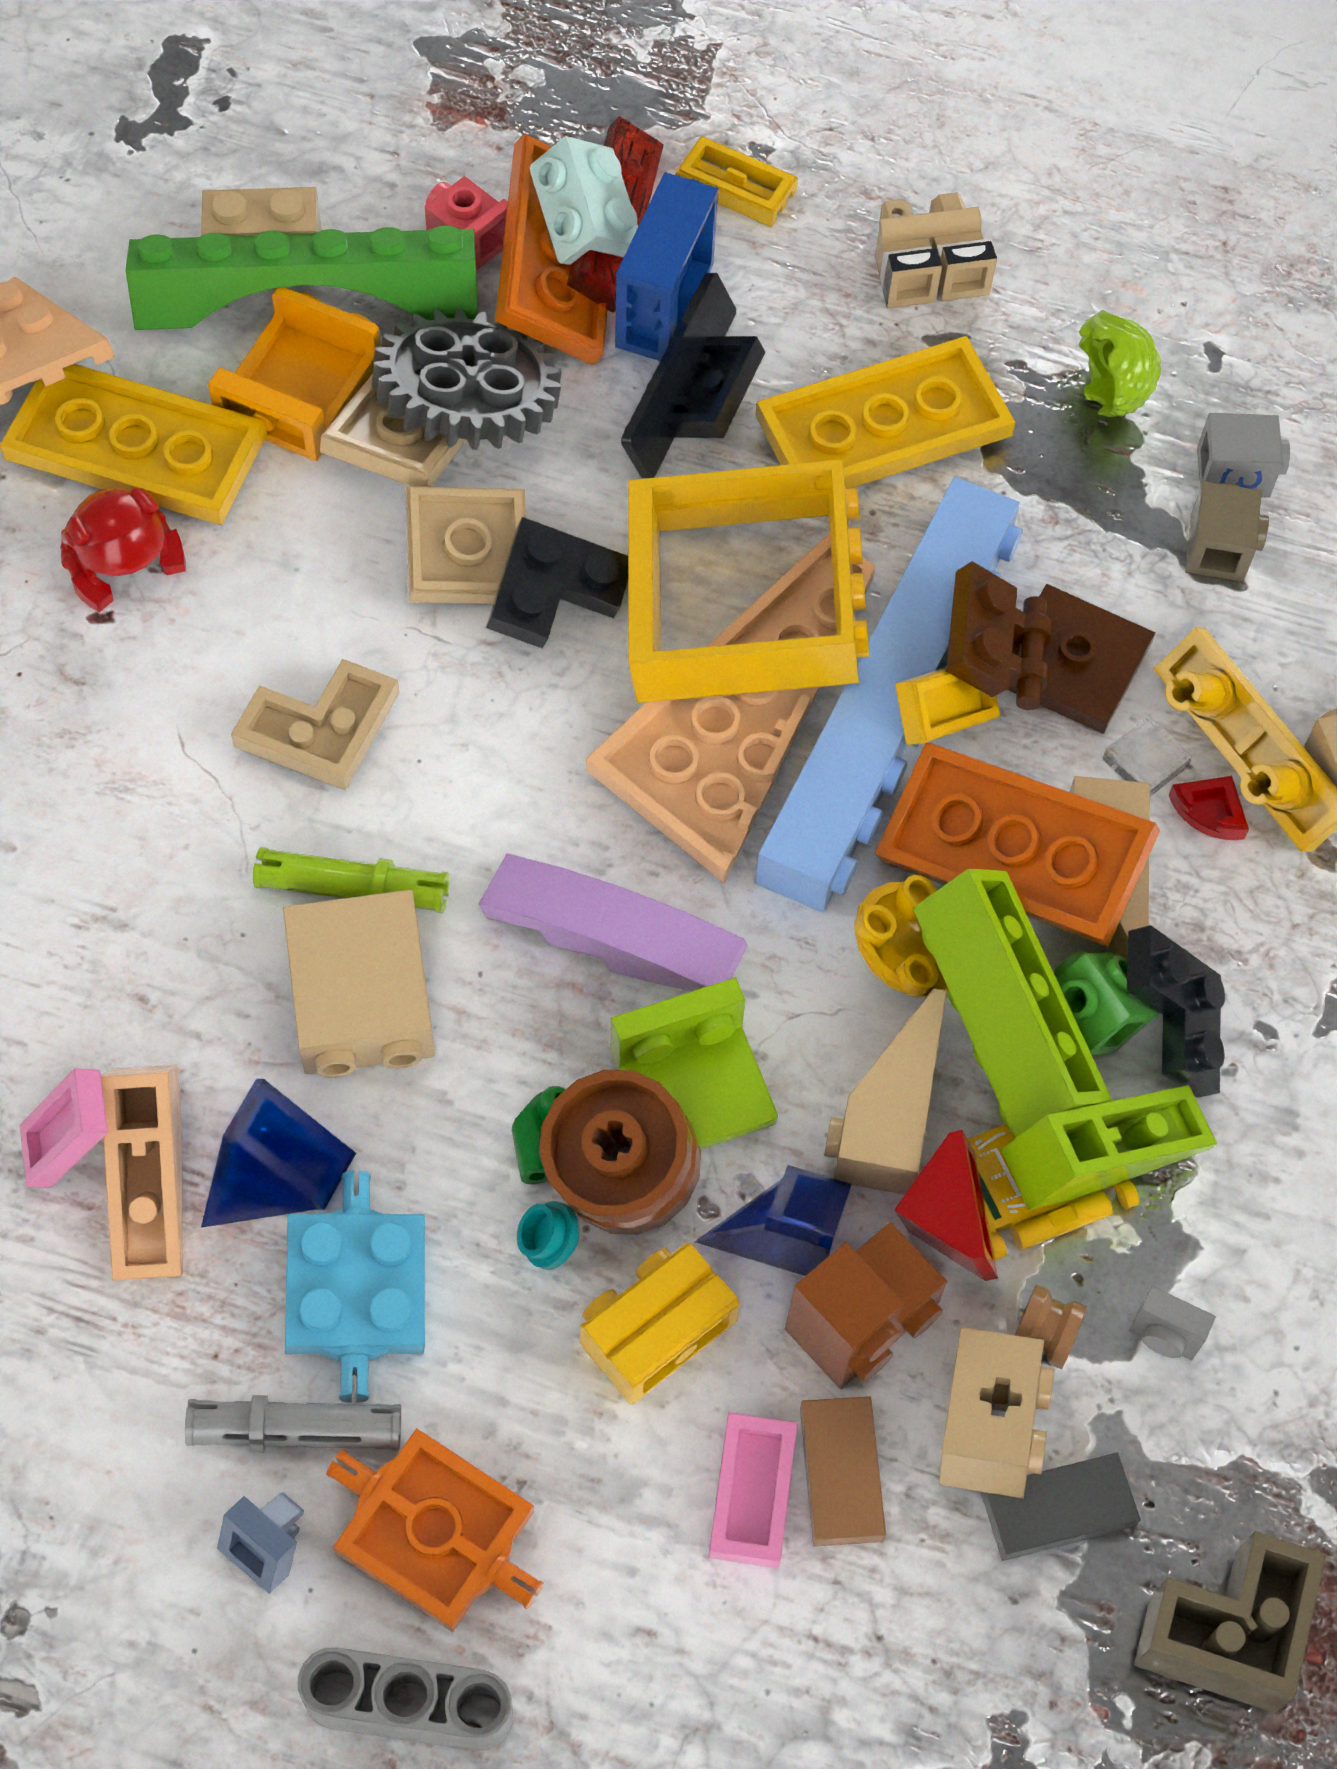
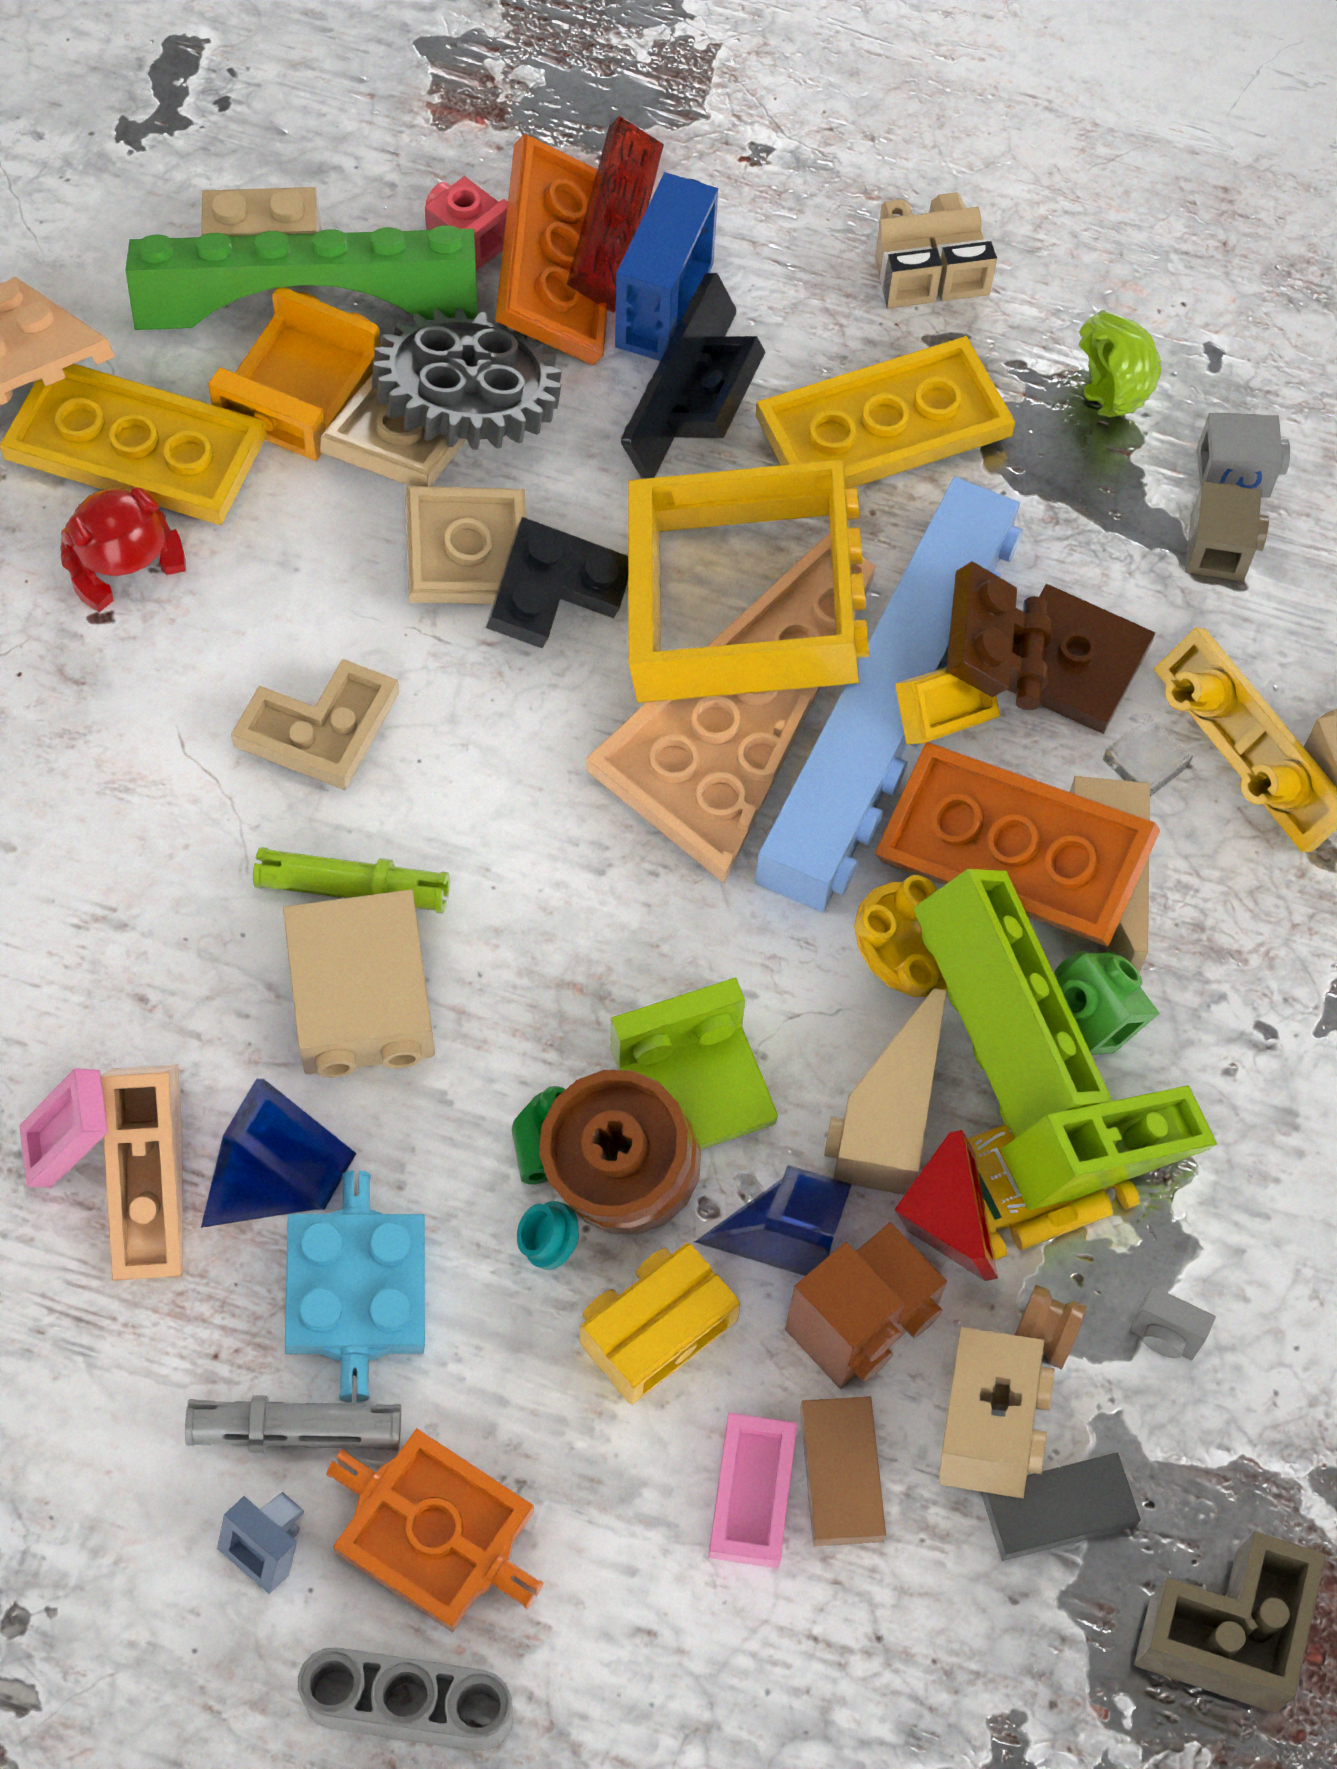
(583, 199): light aqua bracket -> none
(612, 923): lavender slope -> none
(734, 188): yellow tile -> none
(1191, 1004): black plate -> none
(1211, 807): red tile -> none

